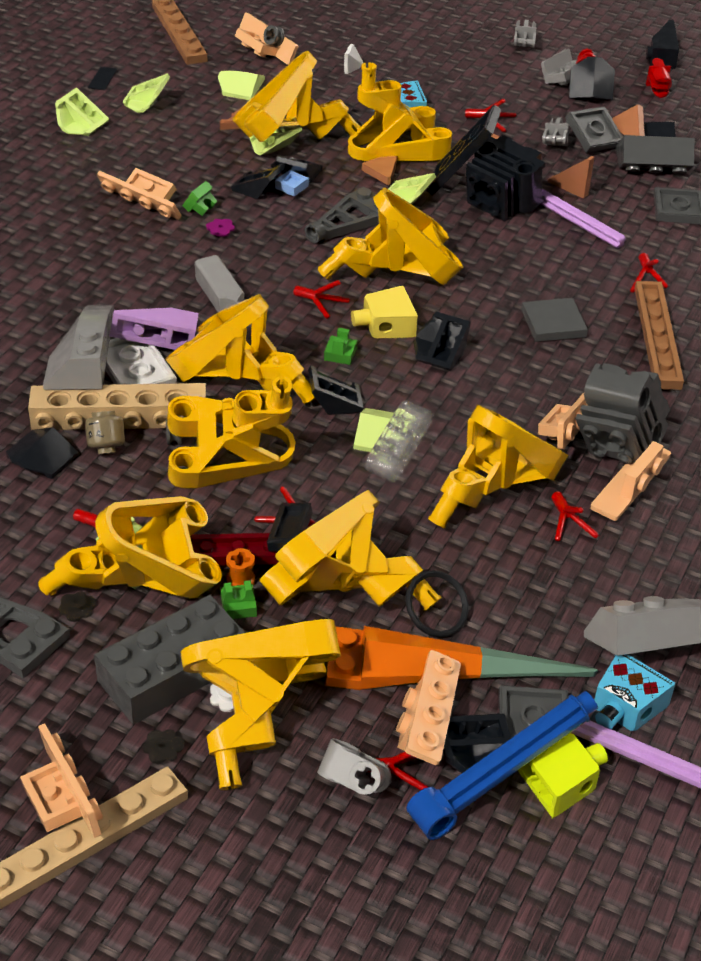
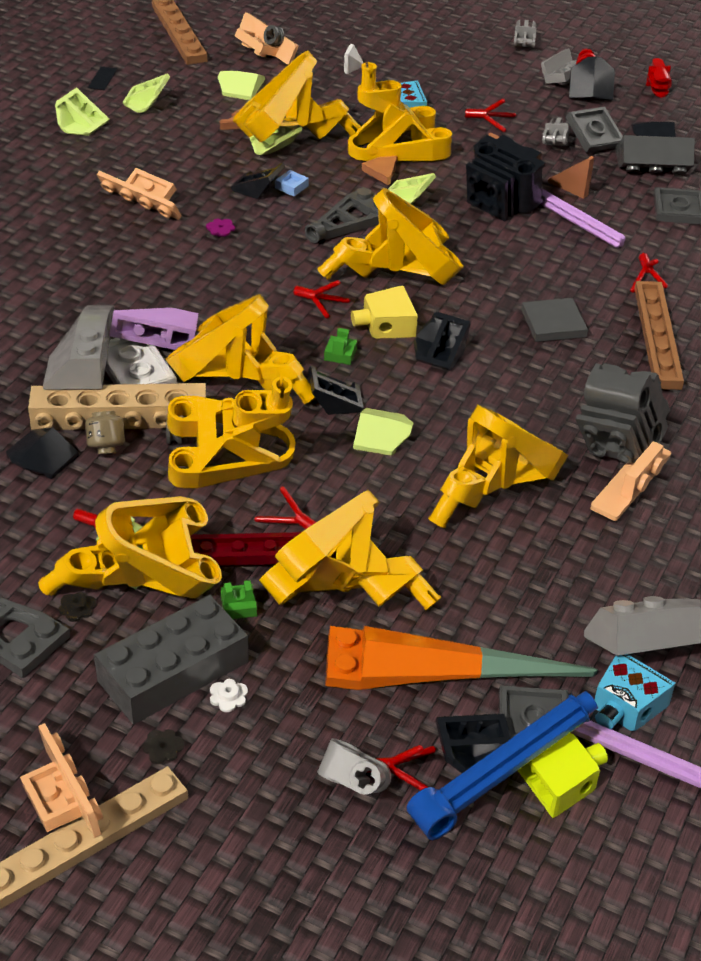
(200, 198): bright green tile -> none
(217, 282): light grey piece -> none
(240, 564): orange bush -> none
(251, 672): yellow connector -> none
(289, 522): black tile -> none
(299, 166): black slope -> none
(398, 441): clear beam -> none
(429, 709): light nougat bracket -> none
(464, 149): black tile -> none
(465, 605): black tyre -> none
(561, 423): light nougat bracket -> none
(569, 511): red plant -> none
(631, 121): nougat tile -> none
(664, 45): black slope -> none

